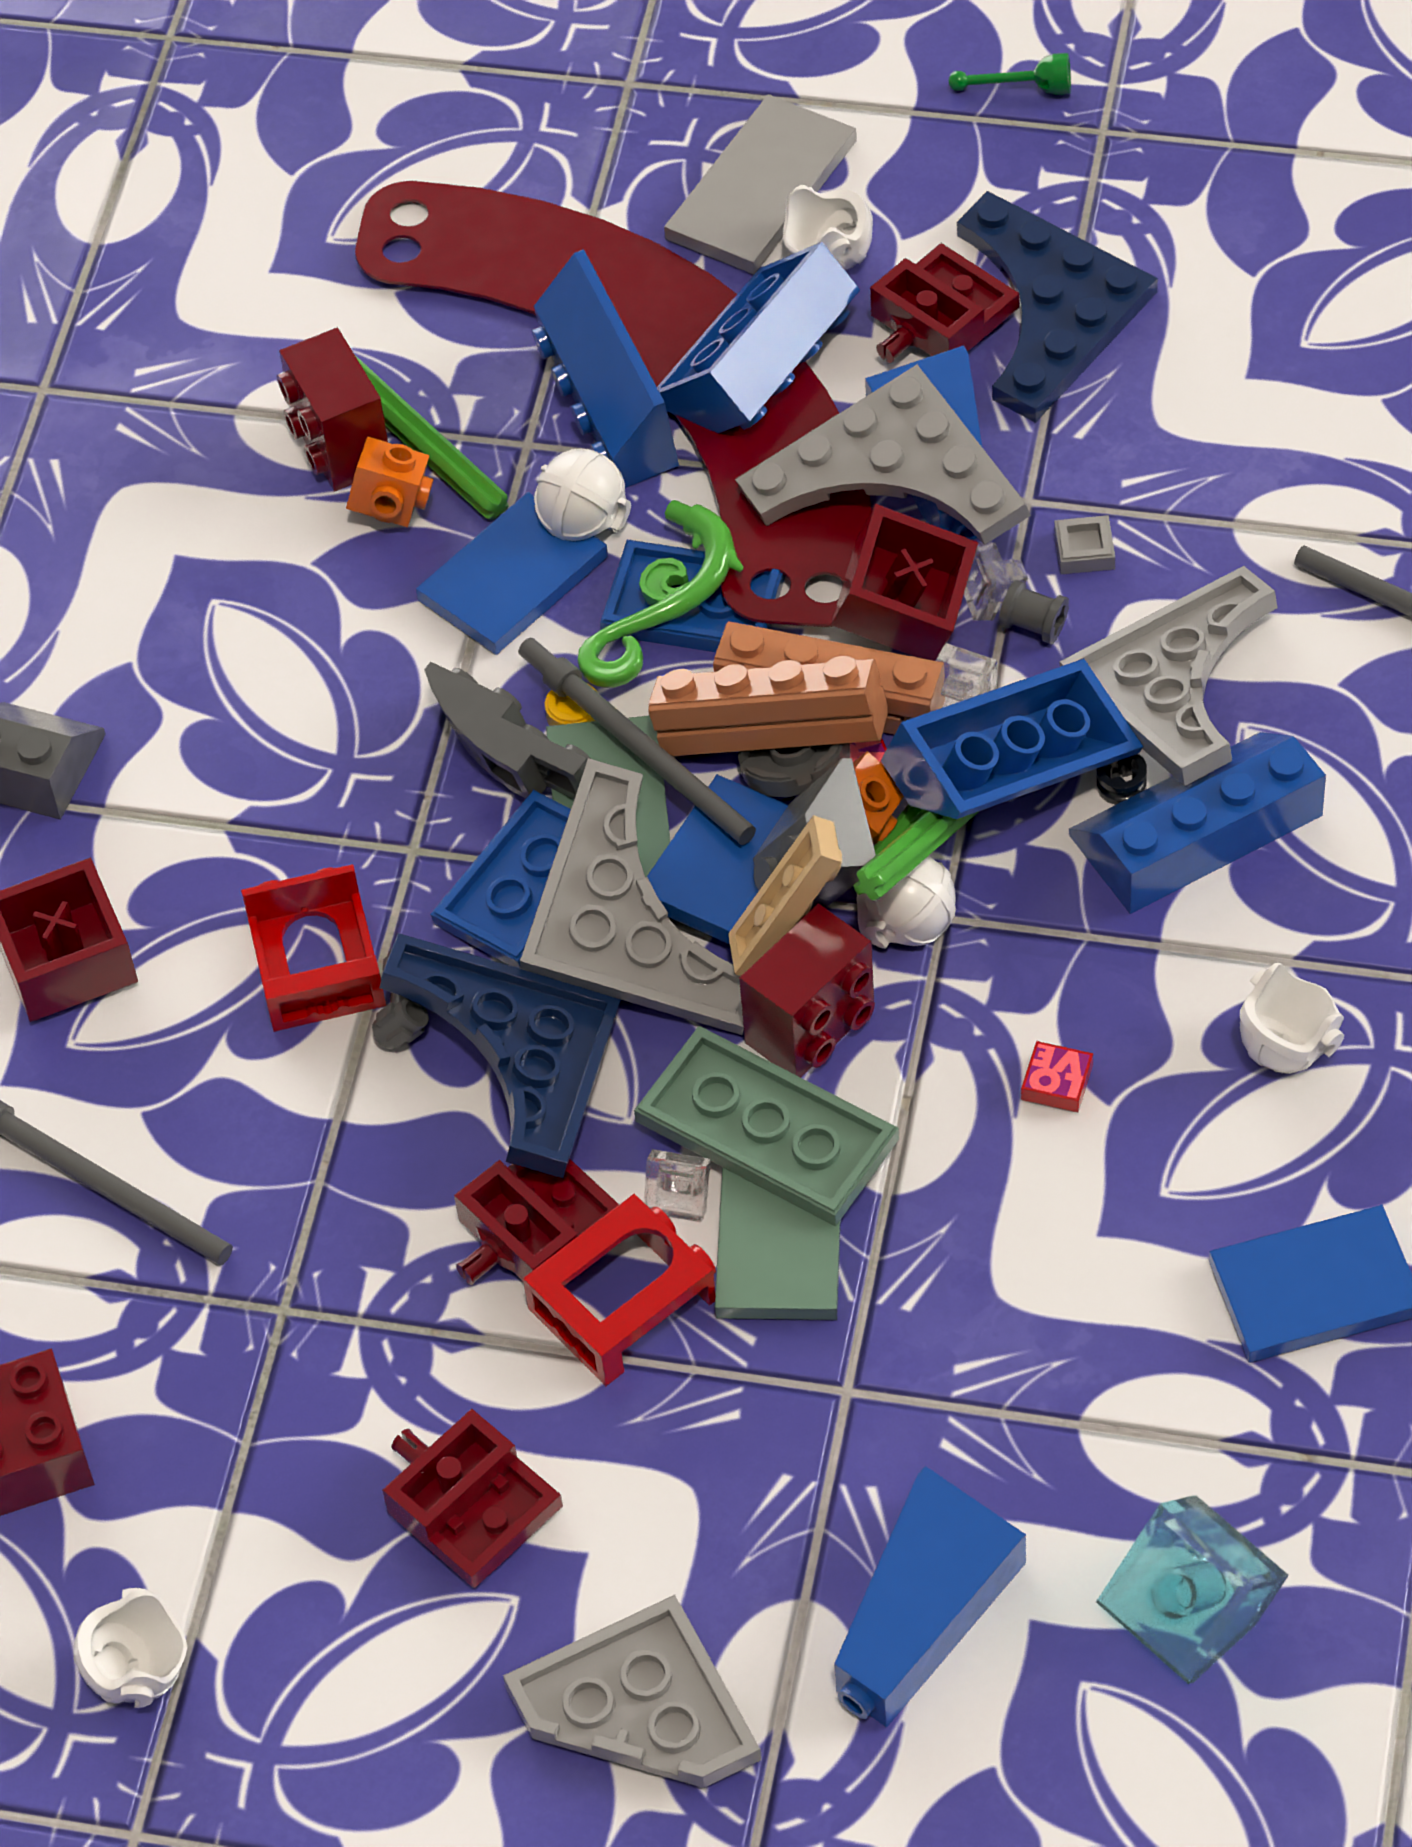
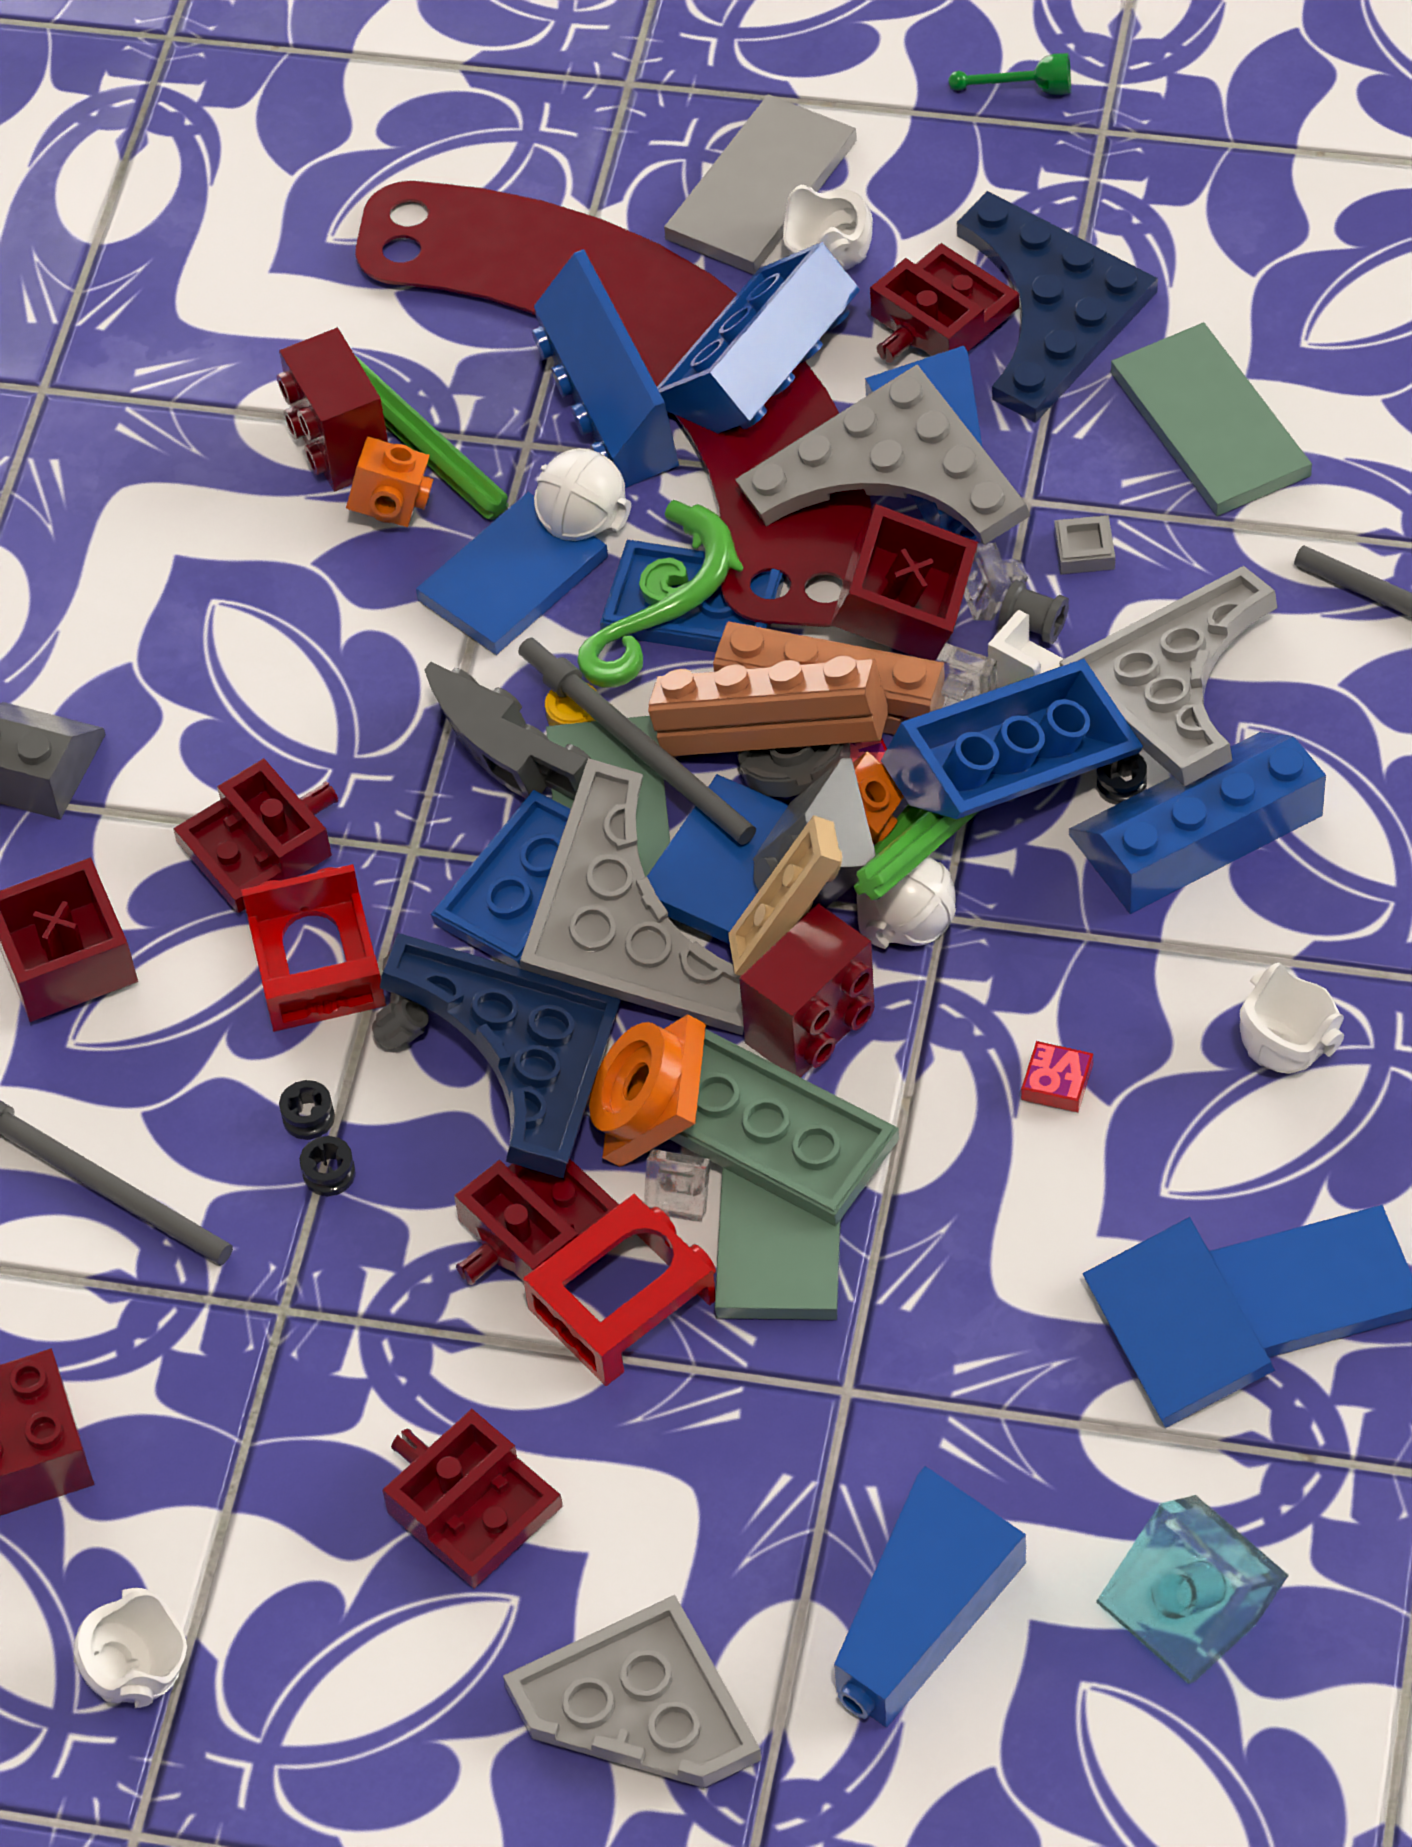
(257, 832): none -> dark red plate
(320, 1150): none -> black bush
(321, 1115): none -> black bush
(648, 1087): none -> orange piece
(1016, 654): none -> white panel
(1178, 1322): none -> blue tile
(1211, 419): none -> sand green tile

